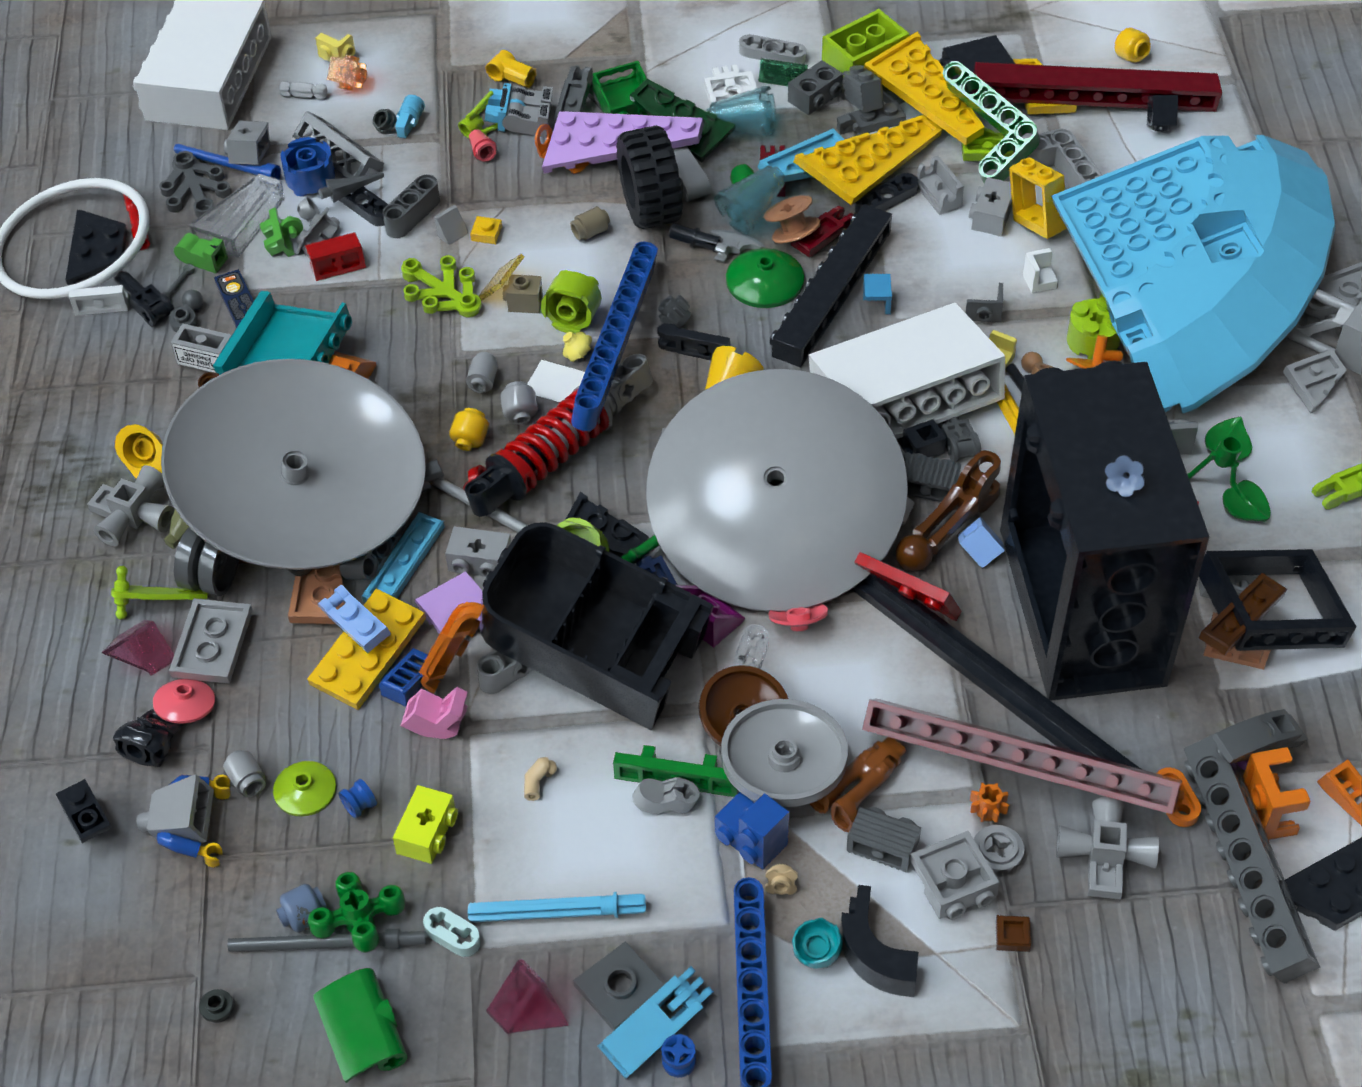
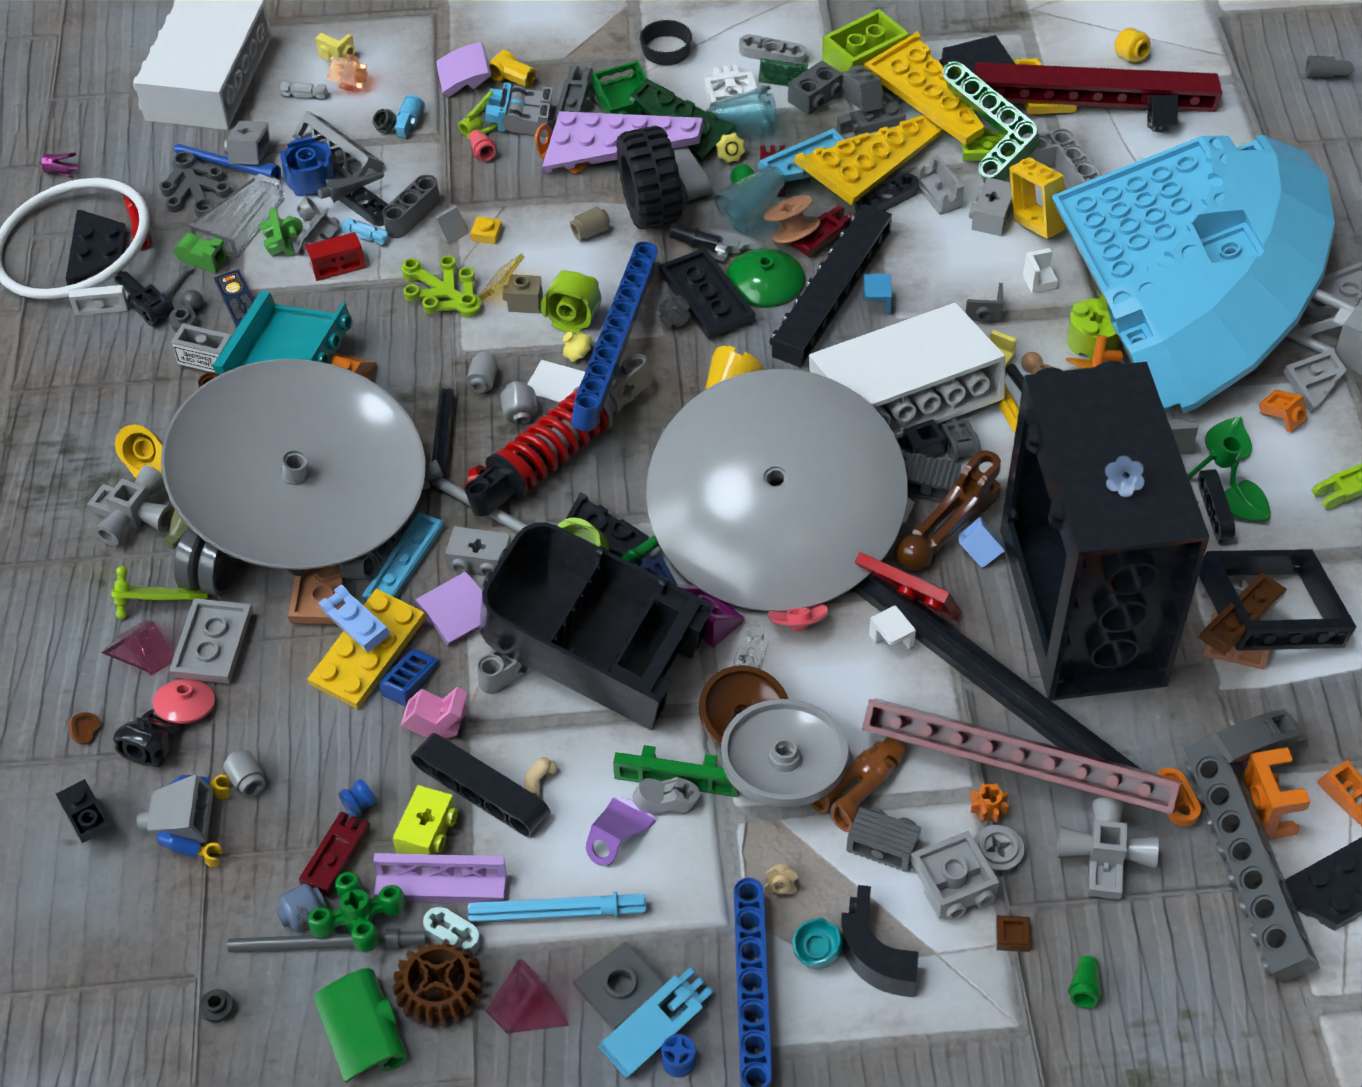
(51, 163): none -> flat silver piece
(82, 727): none -> dark orange piece
(306, 798): lime dish -> none
(334, 853): none -> dark red hinge
(365, 231): none -> medium azure axle
(436, 1000): none -> reddish brown gear
(441, 881): none -> lavender fence
(443, 428): none -> black axle
(450, 643): orange plate -> none
(463, 67): none -> lavender slope
(469, 429): yellow head -> none
(480, 784): none -> black beam
(617, 823): none -> medium lavender piece
(665, 28): none -> black tyre
(689, 341): black hinge -> none
(710, 293): none -> black plate
(730, 148): none -> light yellow piece
(753, 828): blue brick -> none
(892, 627): none -> white panel
(1085, 984): none -> green cone
(1216, 504): none -> black beam
(1285, 406): none -> orange bracket
(1327, 67): none -> dark grey hinge

